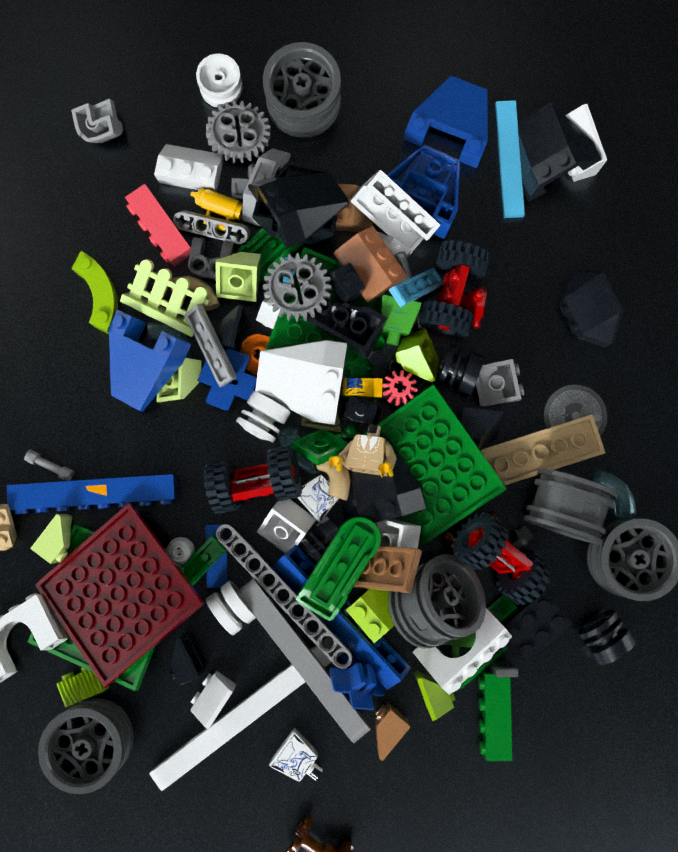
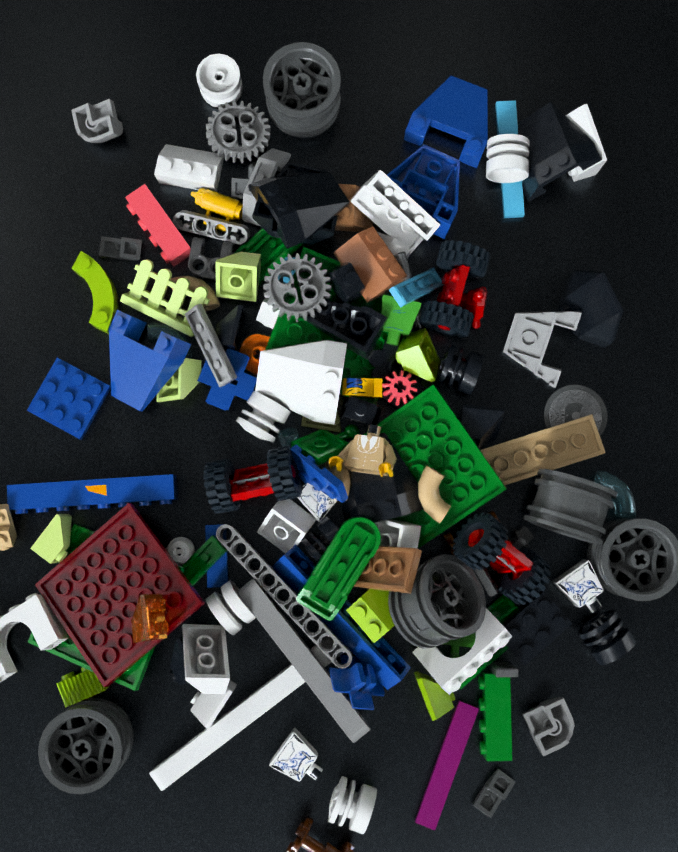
(35, 458): light grey bar -> none
(69, 398): none -> blue plate
(120, 248): none -> dark grey slope
(149, 619): none -> clear orange slope
(206, 657): none -> white slope
(319, 478): none -> blue wing
(352, 805): none -> white wheel
(390, 728): medium nougat slope -> none
(429, 494): none -> tan cylinder
(446, 765): none -> magenta tile
(487, 580): none -> dark grey tile
(493, 793): none -> dark grey slope
(499, 383): light grey plate -> none
(507, 158): none -> white wheel
(530, 338): none -> light grey wing
(550, 725): none -> light grey brick
(580, 585): none -> white torso

